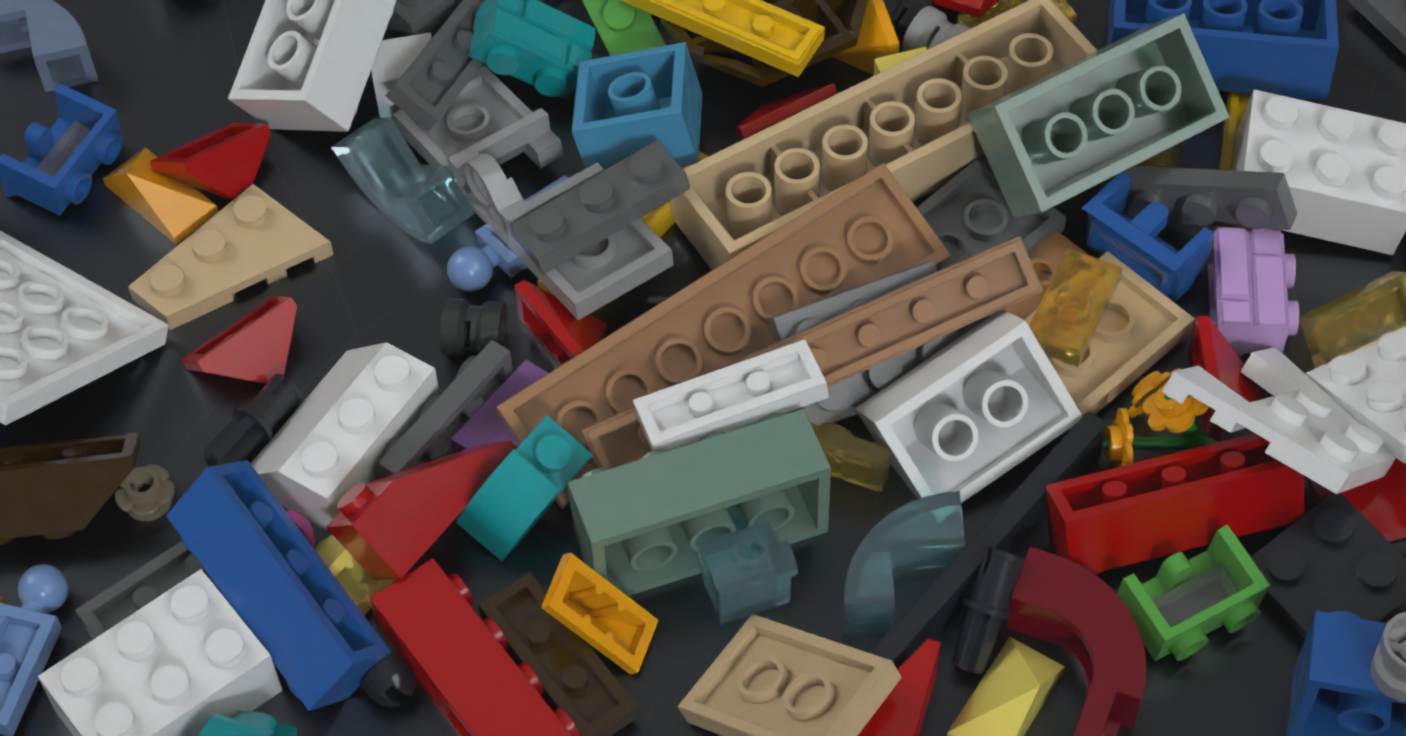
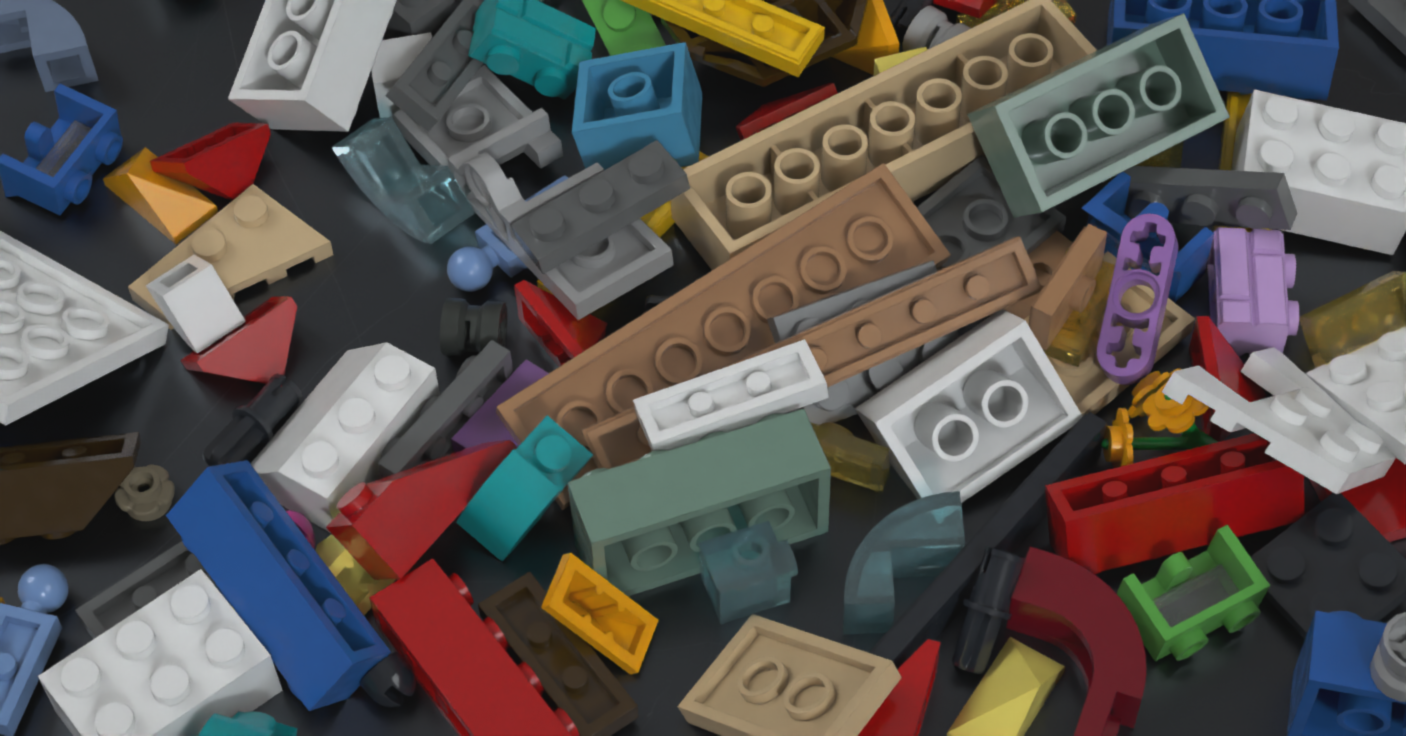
(196, 303): none -> white brick
(1068, 286): none -> medium nougat plate
(1130, 255): none -> medium lavender beam

